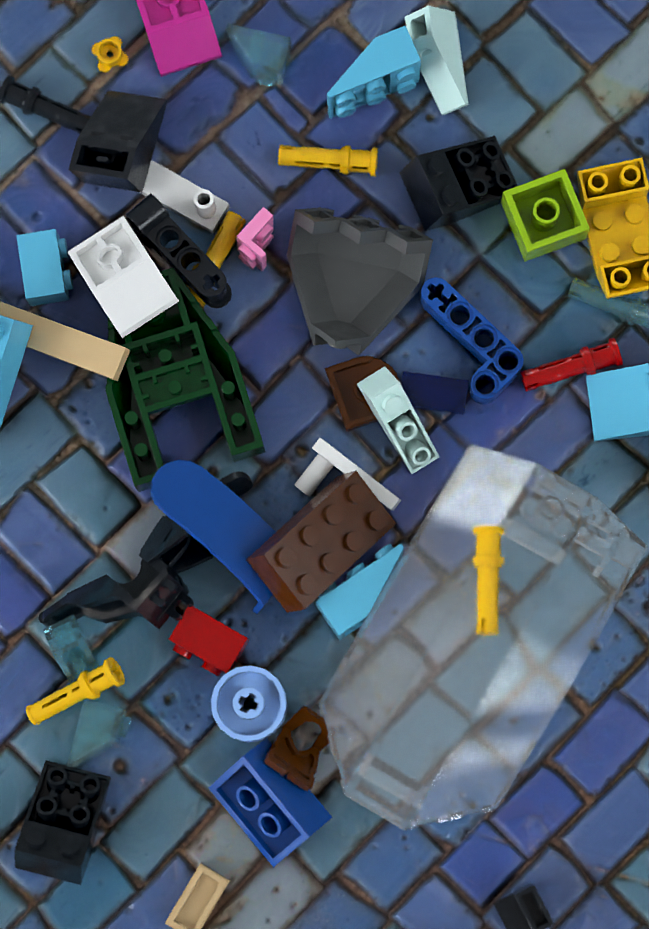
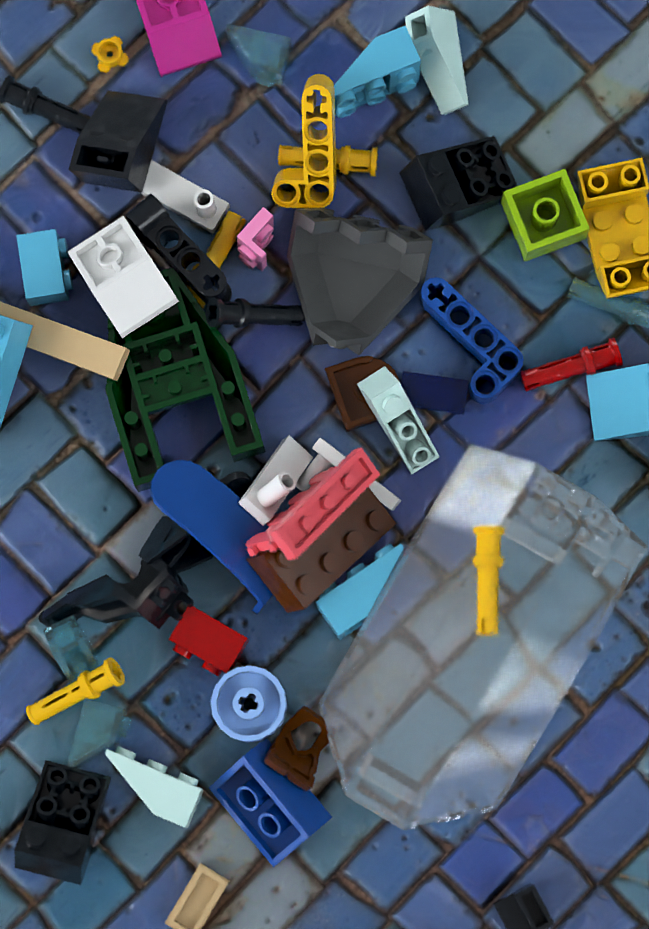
(162, 793): none -> light aqua slope
(242, 313): none -> black pin
(275, 480): none -> white piece
(313, 142): none -> yellow beam
(317, 507): none -> coral fence

